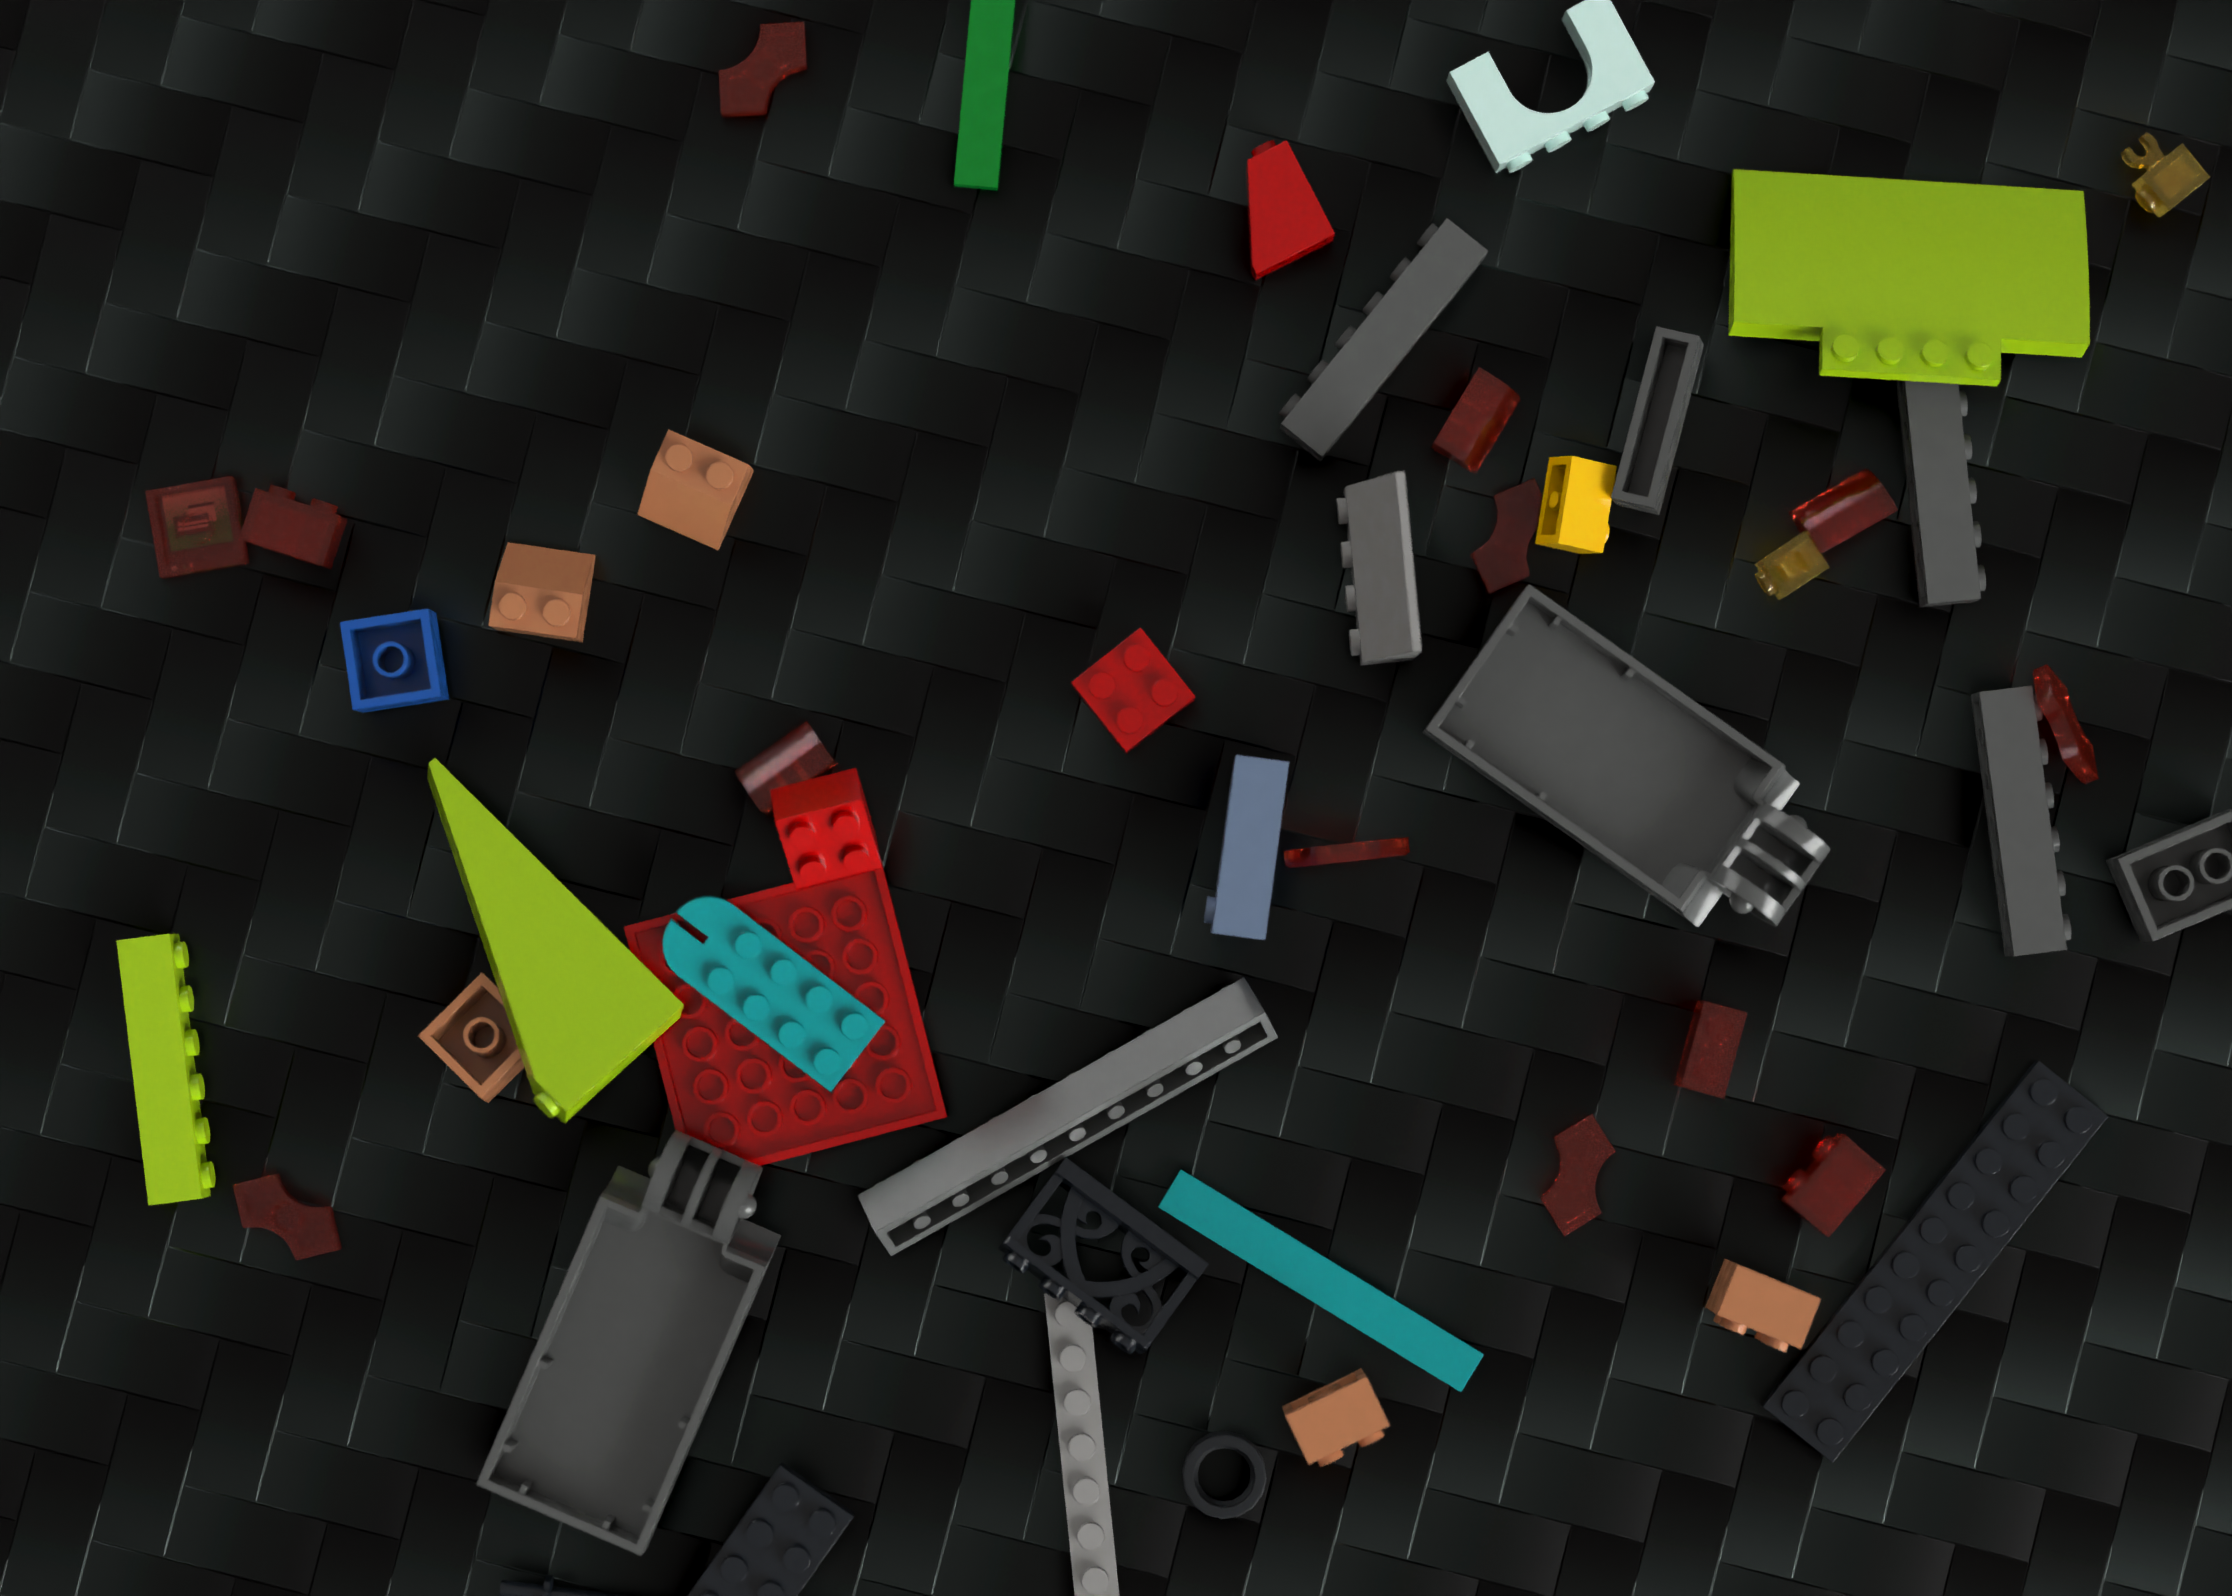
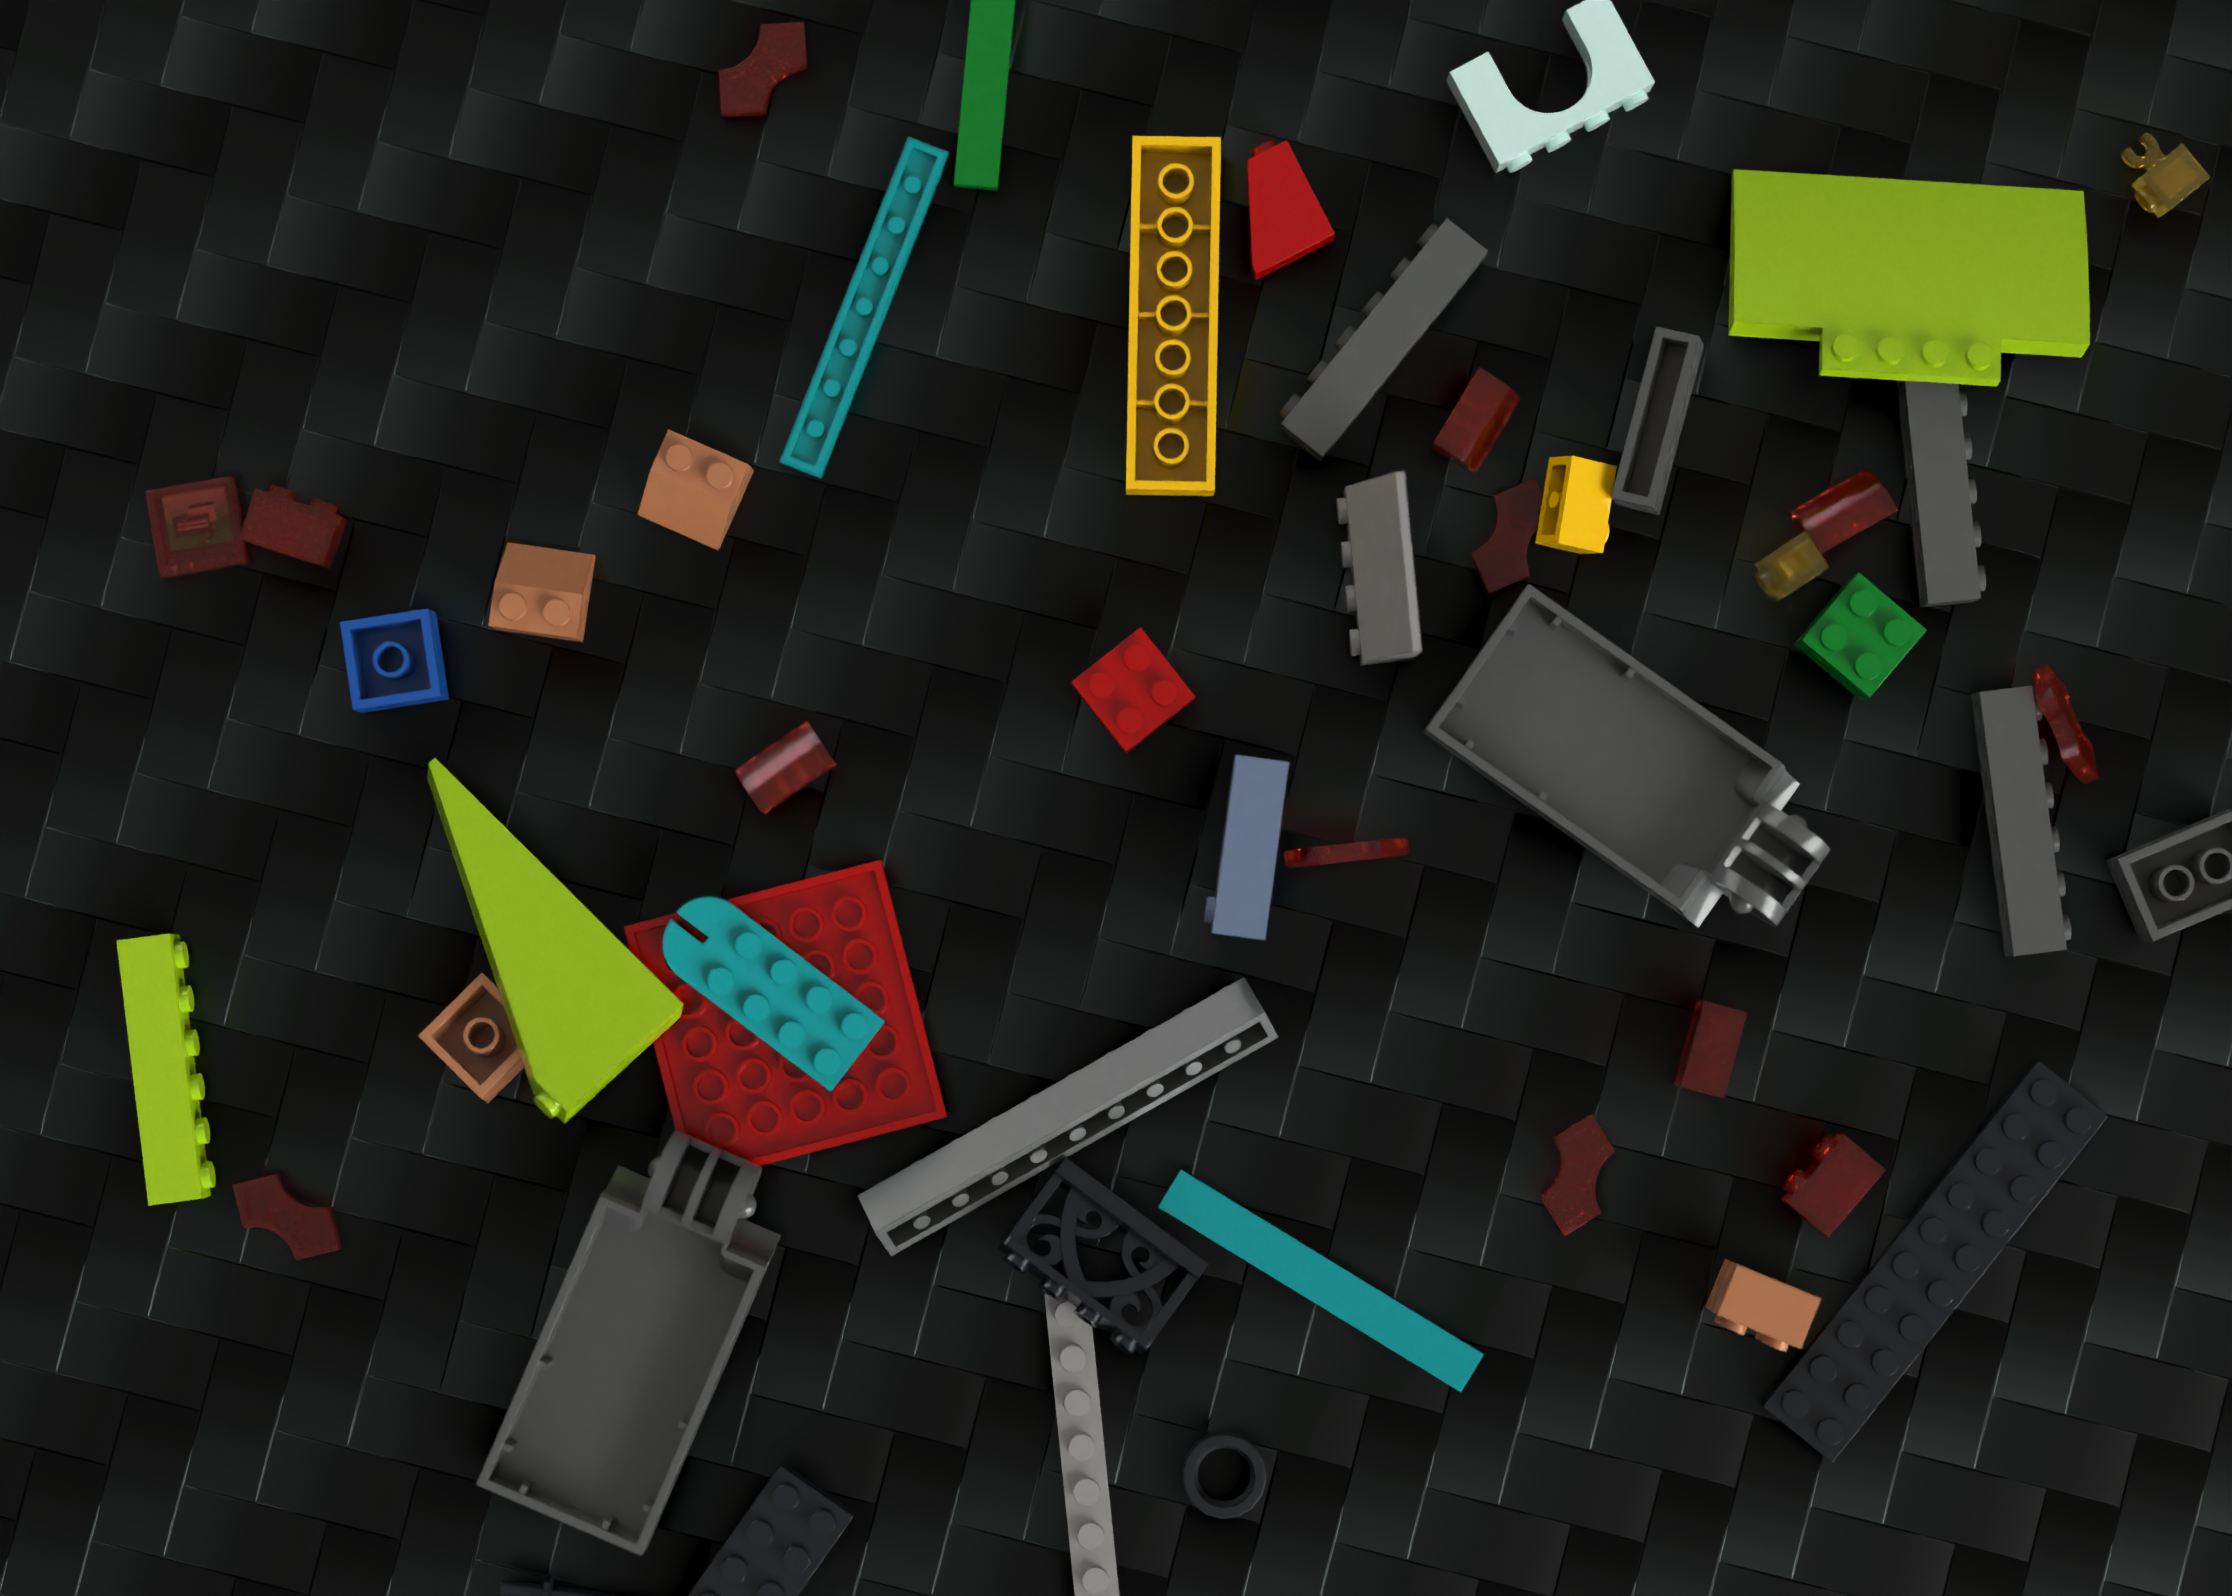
(825, 828): red brick -> none
(864, 307): none -> teal tile
(1173, 316): none -> yellow brick
(1336, 1418): nougat brick -> none
(1860, 636): none -> green brick

